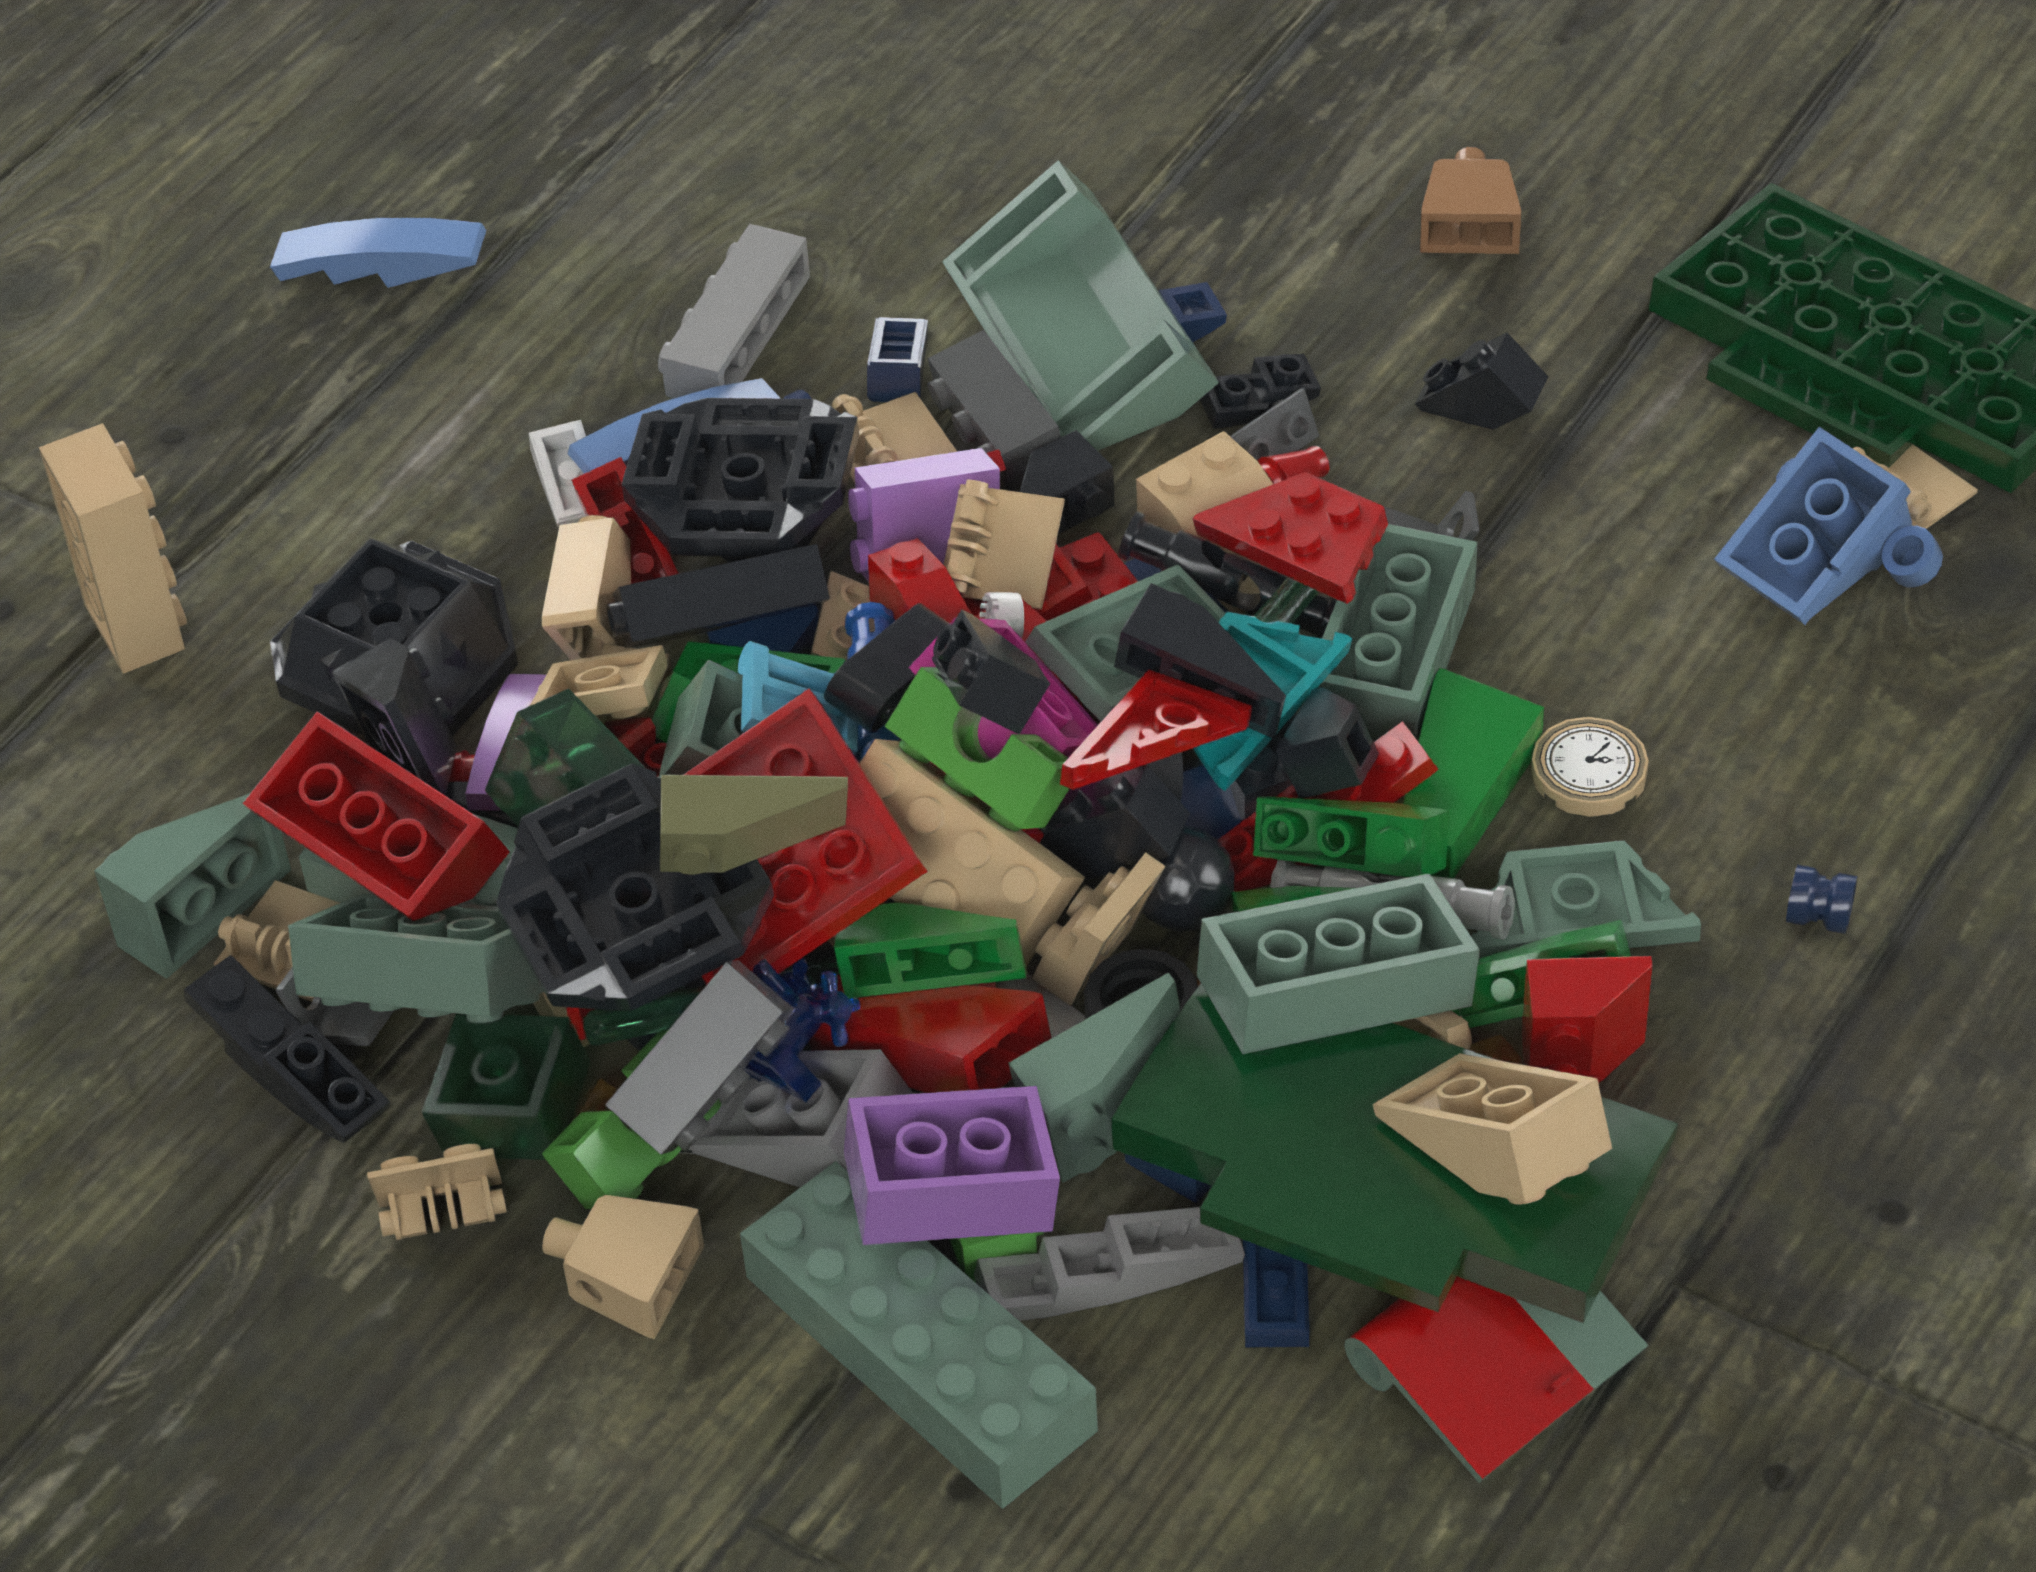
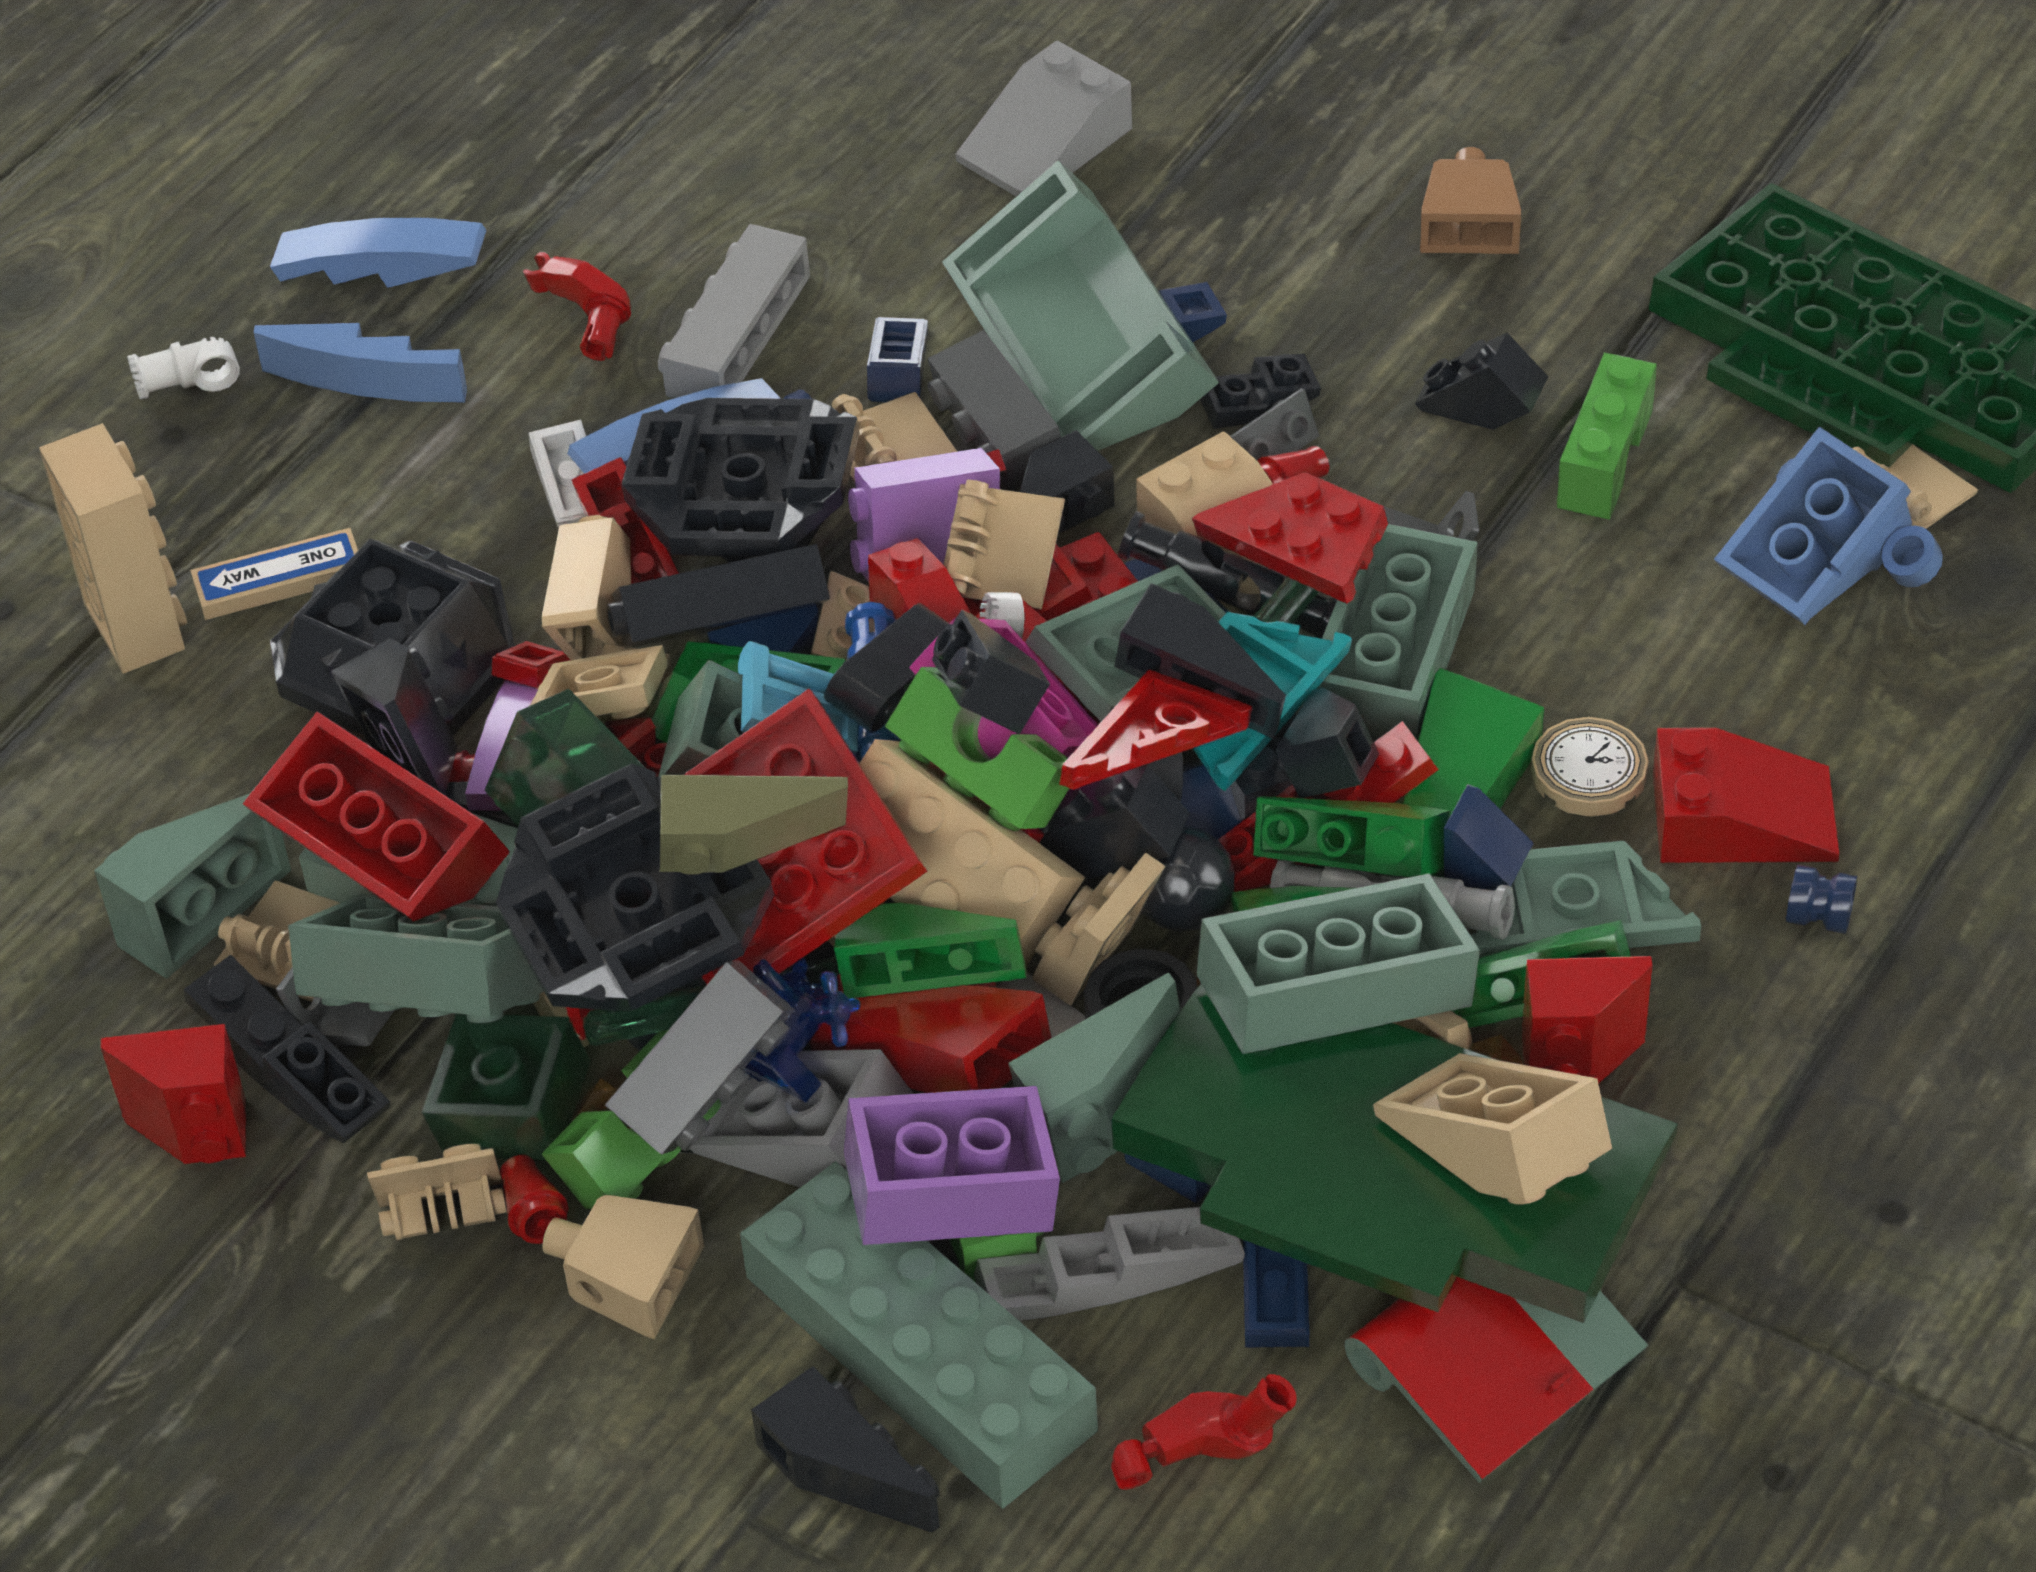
(181, 1091): none -> red slope
(183, 366): none -> white connector
(271, 573): none -> tile
(346, 362): none -> medium blue slope
(526, 663): none -> red tile
(530, 1199): none -> red cone
(593, 291): none -> red arm
(834, 1452): none -> black slope
(1048, 112): none -> light grey slope
(1205, 1425): none -> red arm
(1482, 843): none -> dark blue slope
(1600, 441): none -> bright green arch
(1739, 801): none -> red slope

